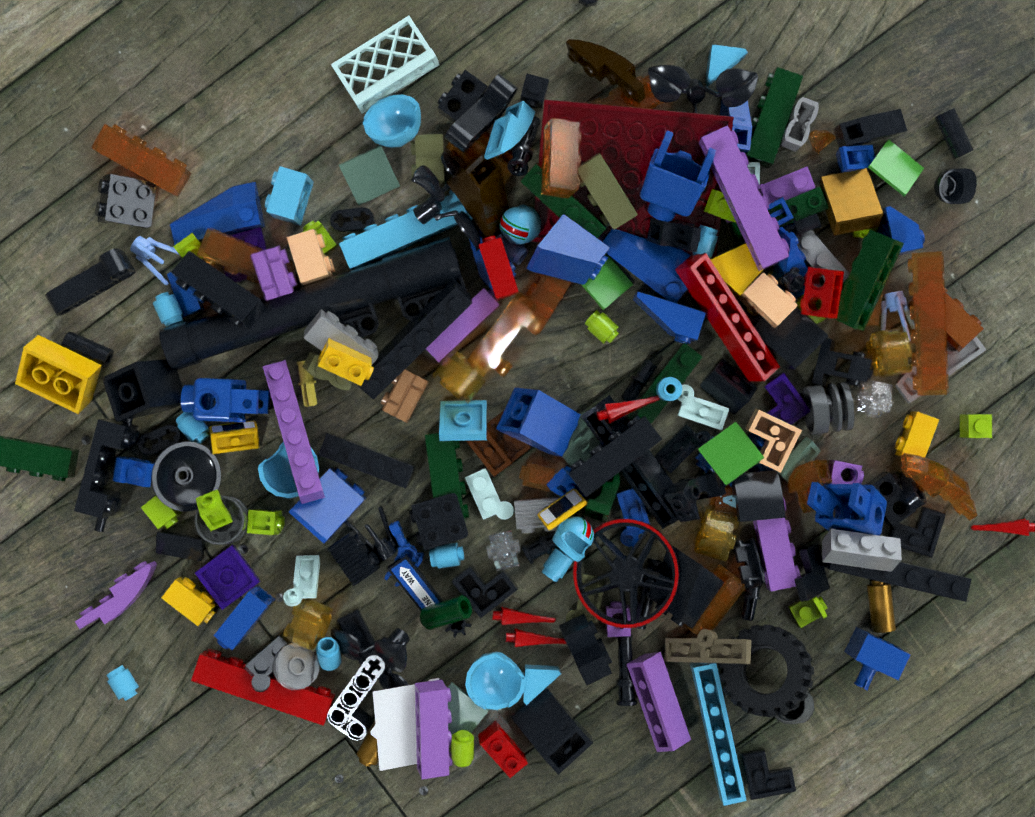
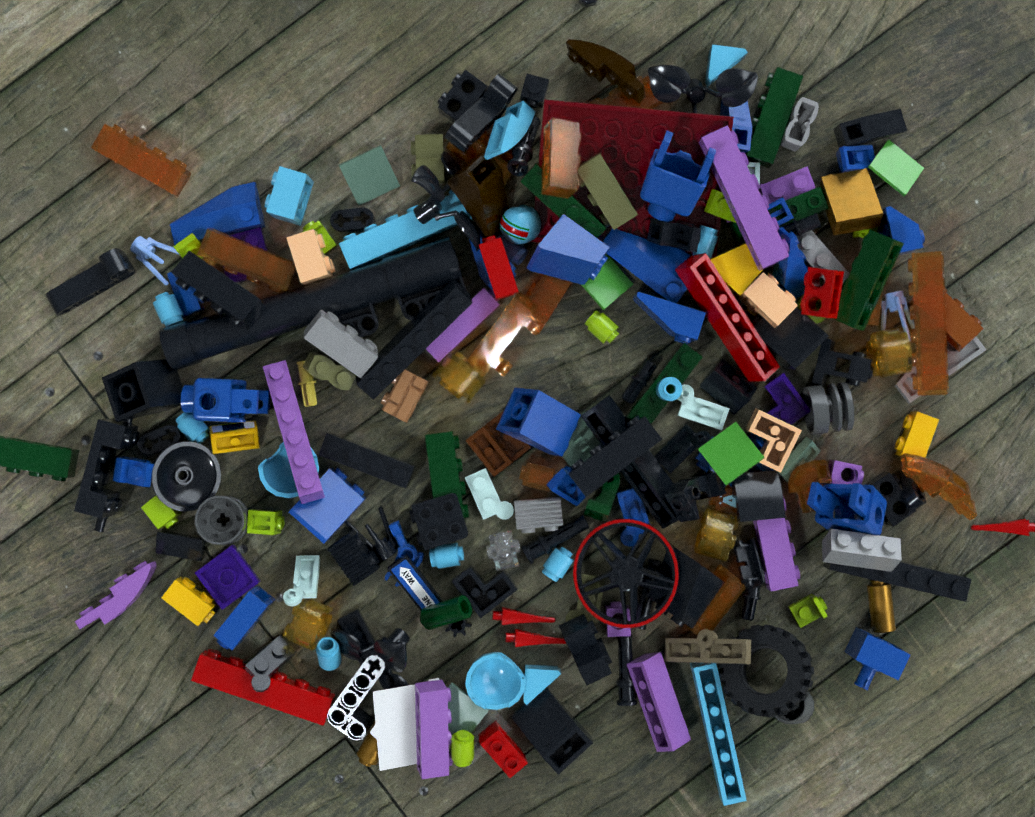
(57, 374): yellow brick -> none
(88, 349): black axle -> none
(122, 683): medium azure brick -> none
(125, 201): bracket -> none
(213, 510): lime bracket -> none
(273, 272): medium lavender brick -> none
(295, 667): light grey tile -> none
(345, 362): yellow brick -> none
(393, 120): medium azure cylinder -> none
(398, 77): light aqua fence -> none
(463, 420): medium azure tile -> none
(562, 509): slope -> none
(574, 537): medium azure helmet -> none
(617, 410): red piece -> none
(761, 781): black tile -> none
(792, 280): black plate -> none
(815, 577): black tile -> none
(820, 139): clear orange tile -> none
(874, 398): clear brick -> none
(925, 534): black tile -> none
(954, 133): black axle -> none
(956, 186): black cap -> none
(976, 425): lime brick -> none

